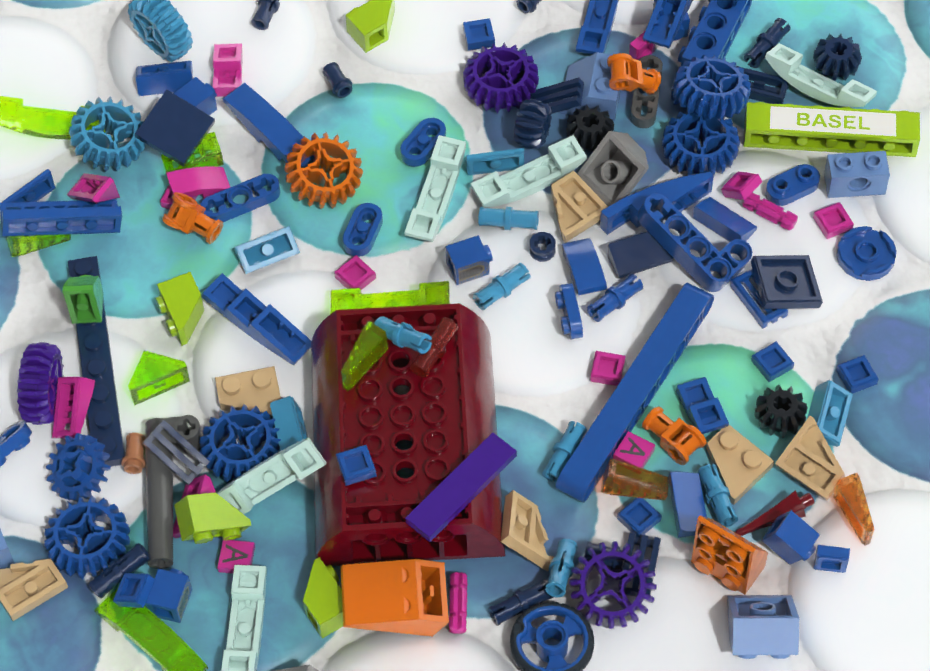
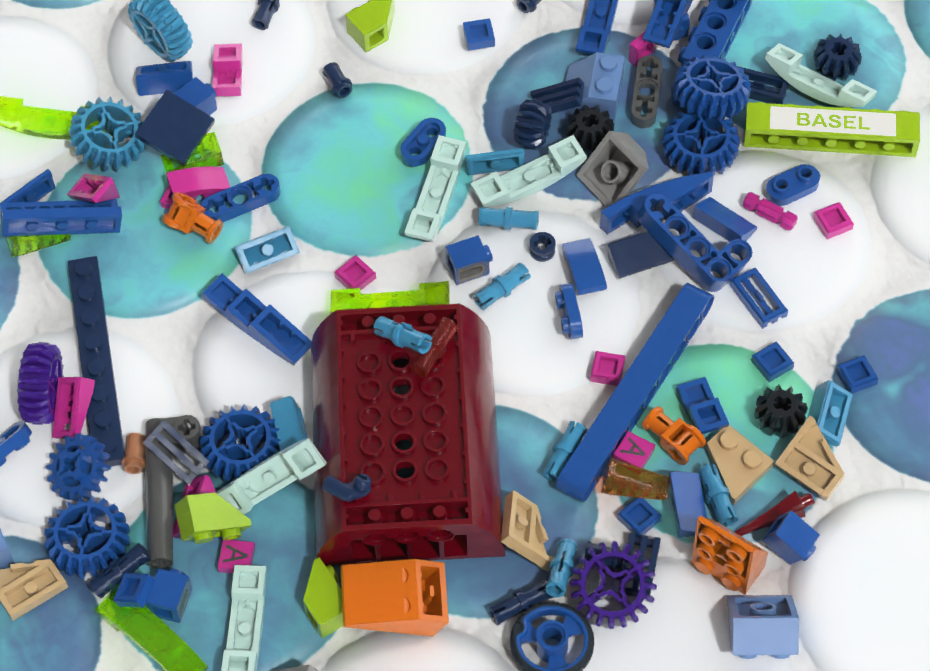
(84, 299): bright green slope -> none
(155, 376): clear neon green slope -> none
(183, 305): lime slope -> none
(249, 388): tan wing -> none
(264, 122): blue slope -> none
(303, 178): orange gear -> none
(348, 491): none -> dark blue arm
(356, 465): blue tile -> none
(362, 232): blue plate -> none
(365, 353): clear neon green slope -> none
(458, 603): dark pink axle -> none
(461, 487): dark purple tile -> none
(502, 70): dark purple gear -> none
(575, 205): tan wing -> none
(615, 298): blue pin -> none
(628, 74): orange connector -> none
(741, 185): dark pink tile -> none
(766, 42): dark blue pin -> none
(786, 282): dark blue tile -> none
(831, 558): blue tile -> none
(853, 503): clear orange slope -> none
(856, 174): medium blue brick -> none
(866, 253): blue tile -> none

